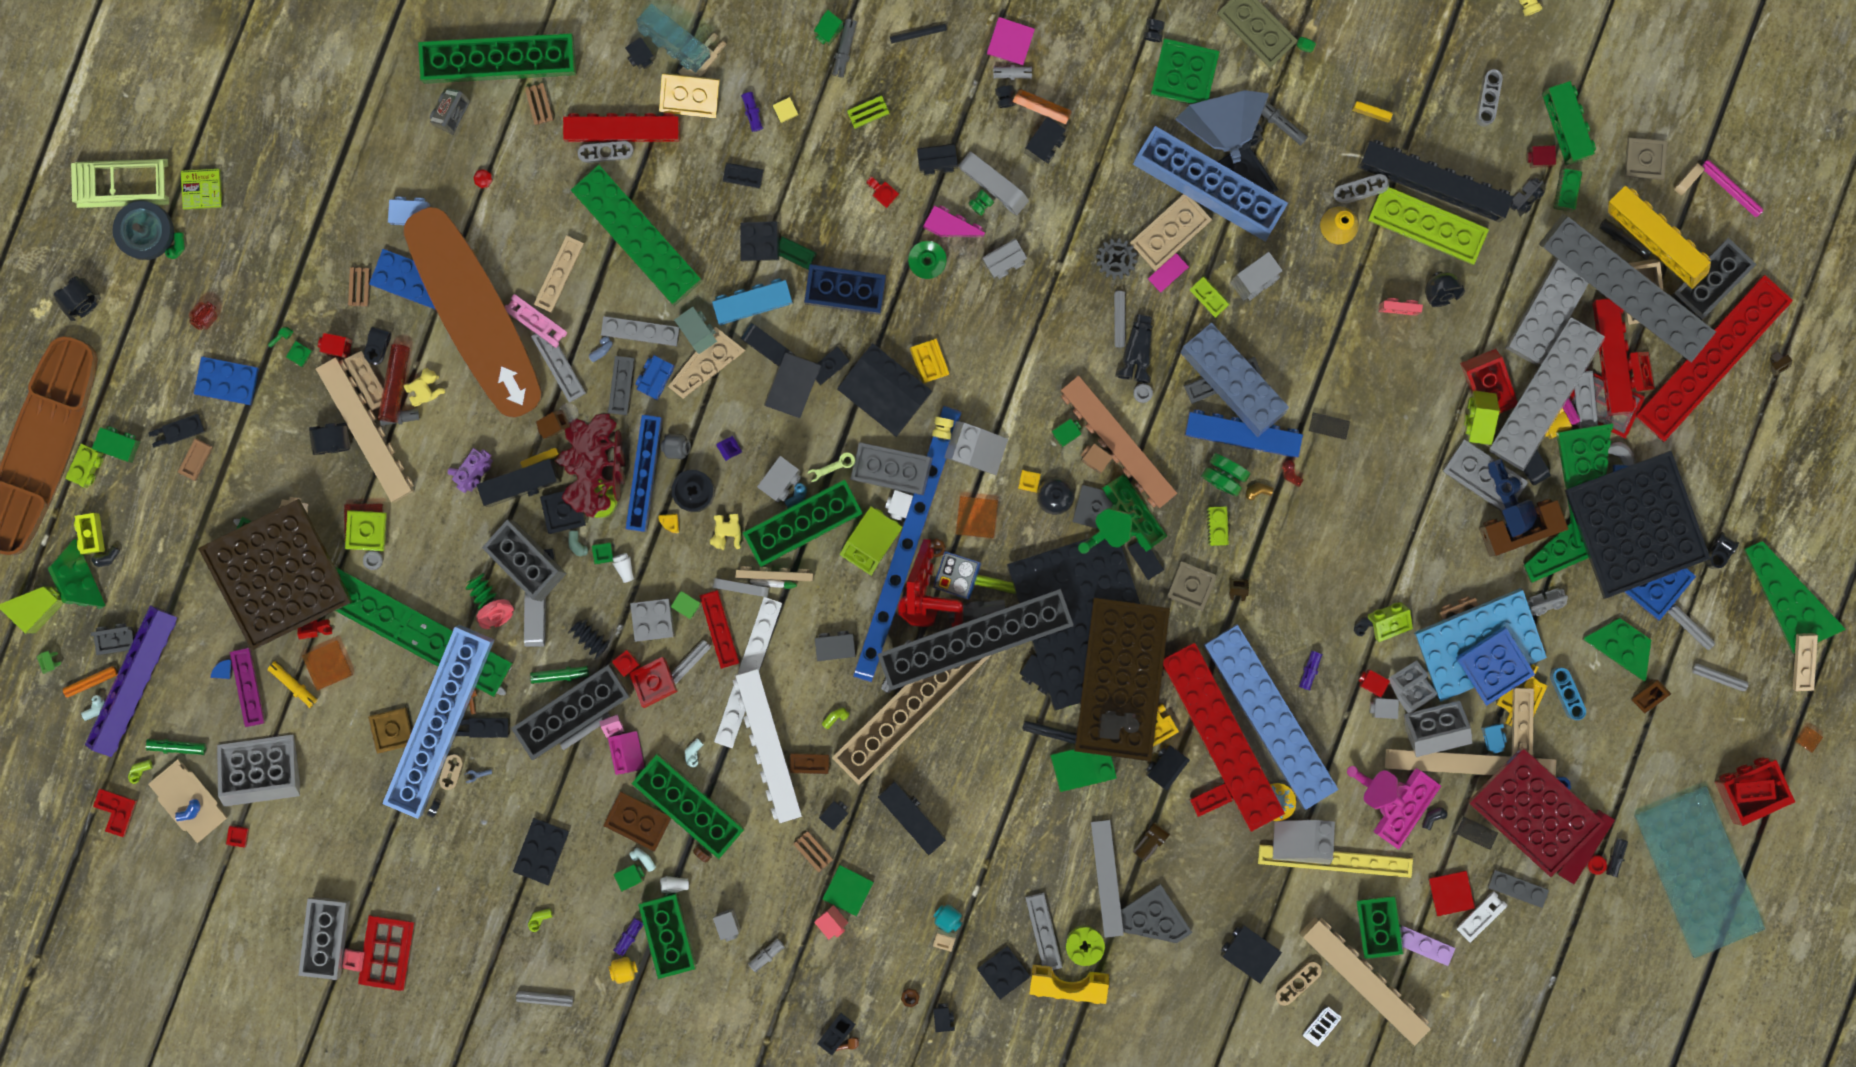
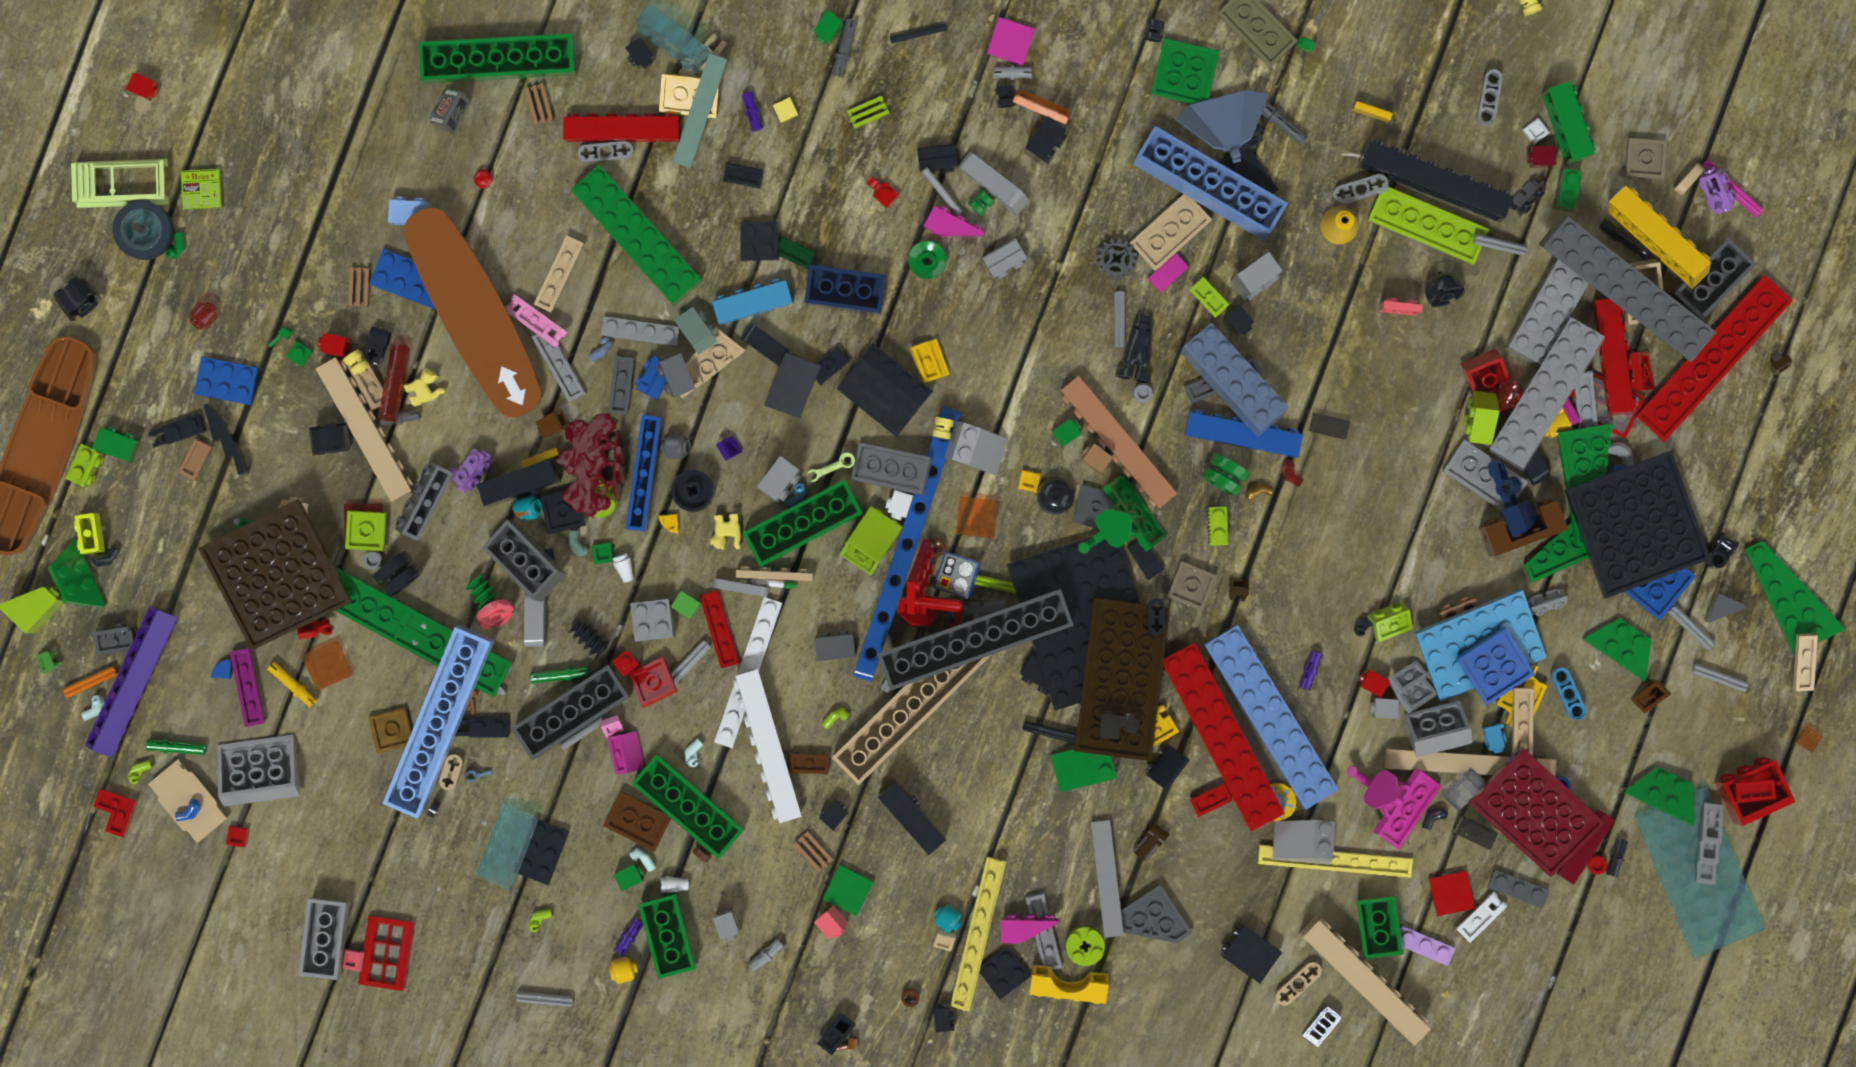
(142, 87): none -> red brick
(221, 433): none -> black slope
(356, 362): none -> light yellow wheel
(397, 574): none -> black wheel
(423, 500): none -> dark grey brick
(507, 847): none -> clear light blue plate
(527, 508): none -> teal head
(675, 375): none -> dark grey brick
(700, 110): none -> sand green tile
(941, 190): none -> light grey bar
(978, 933): none -> light yellow tile
(1019, 929): none -> dark pink slope
(1161, 617): none -> black beam
(1239, 320): none -> black brick
(1463, 789): none -> clear brick
(1500, 244): none -> light grey axle
(1509, 394): none -> clear red head
(1536, 131): none -> white tile
(1666, 794): none -> green wing
(1708, 843): none -> light grey slope
(1718, 194): none -> medium lavender brick
(1721, 607): none -> dark grey slope

